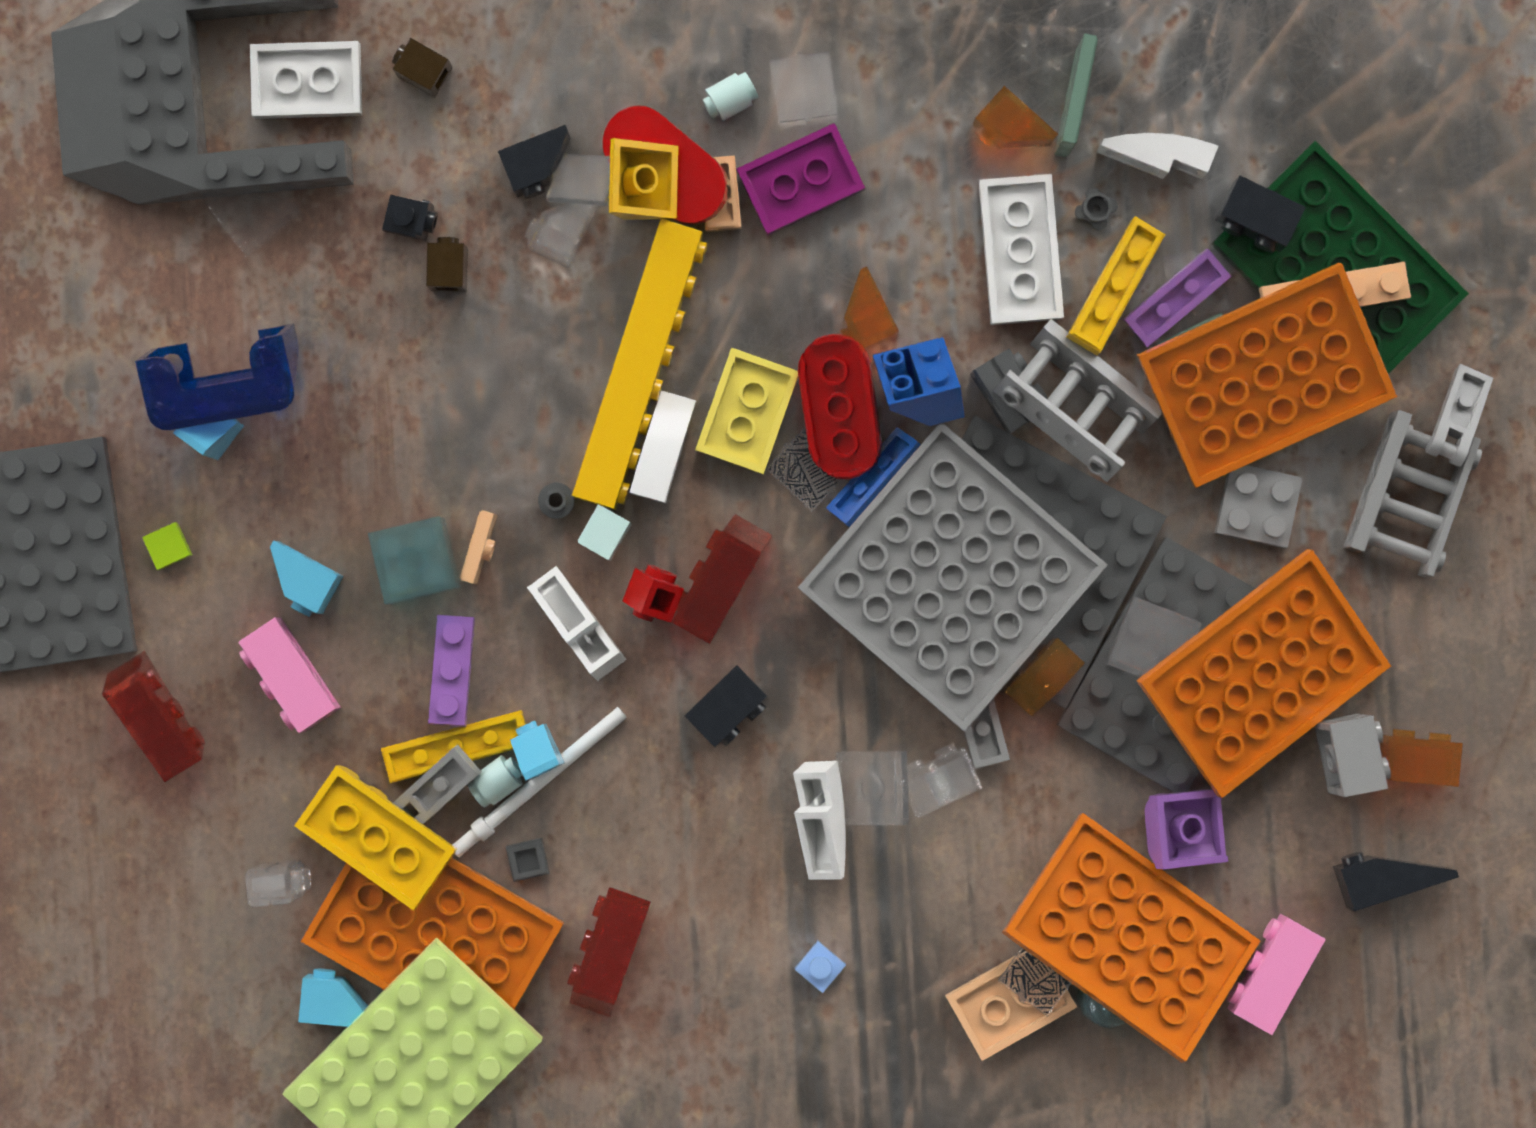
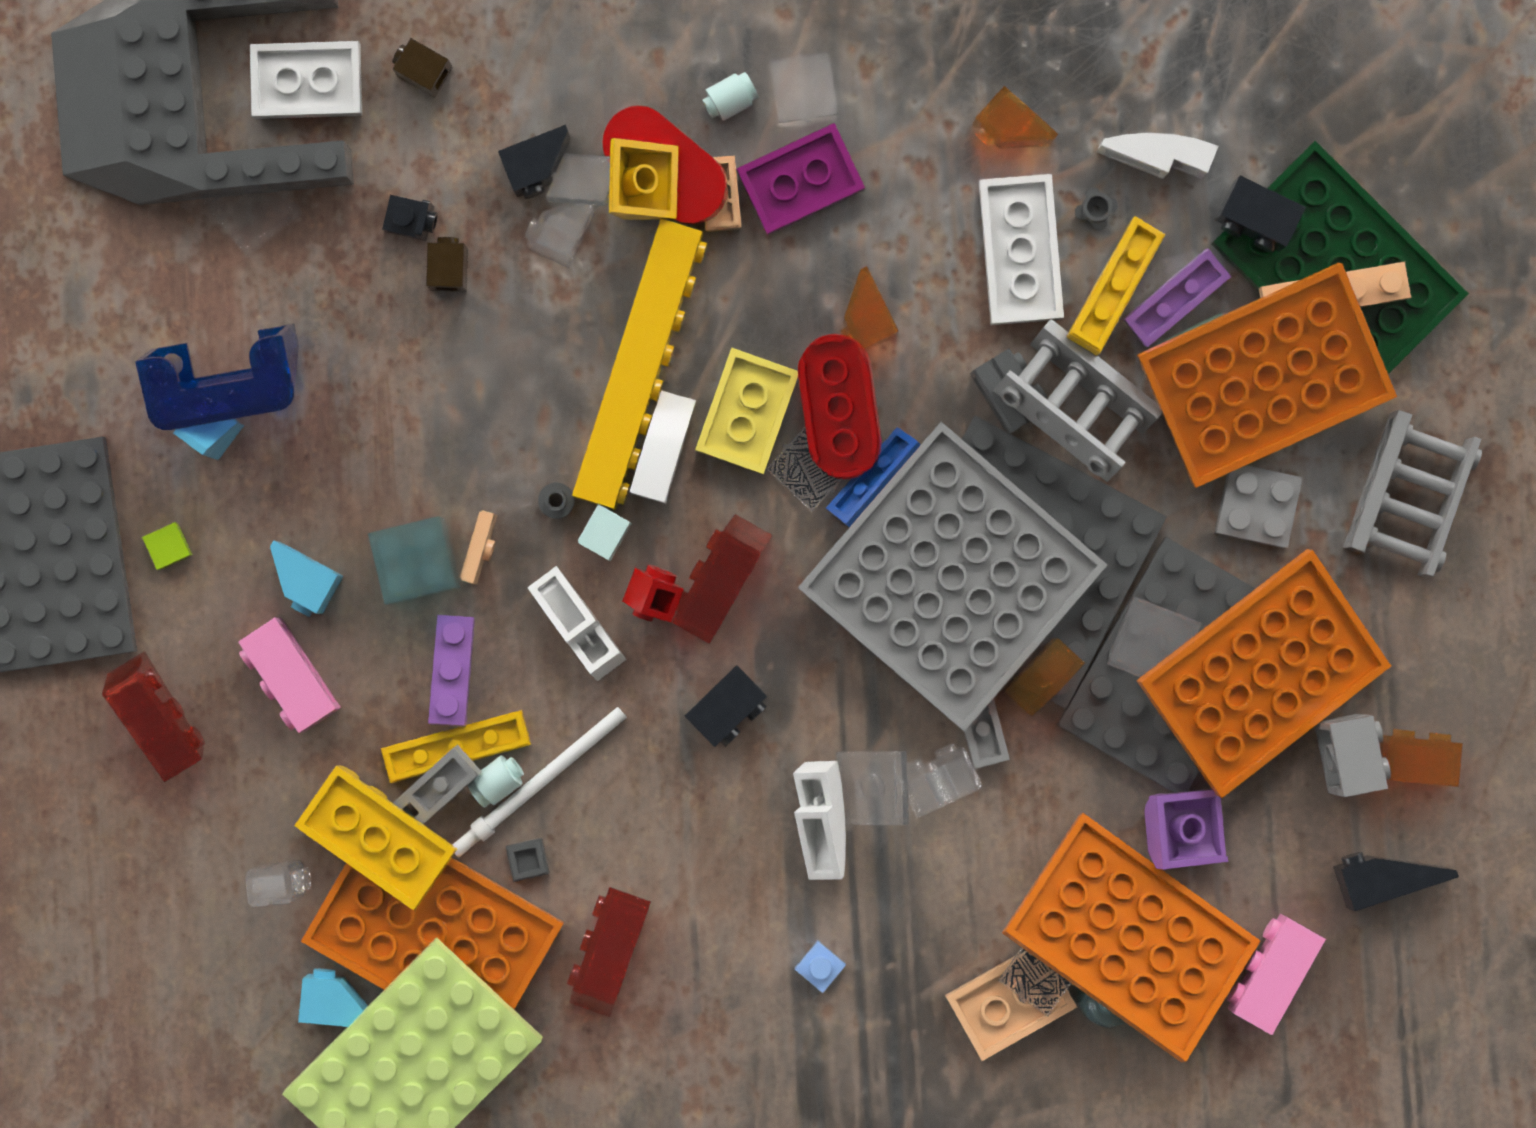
(536, 750): medium azure slope -> none
(921, 382): blue slope -> none
(1076, 95): sand green tile -> none
(1460, 414): light grey plate -> none

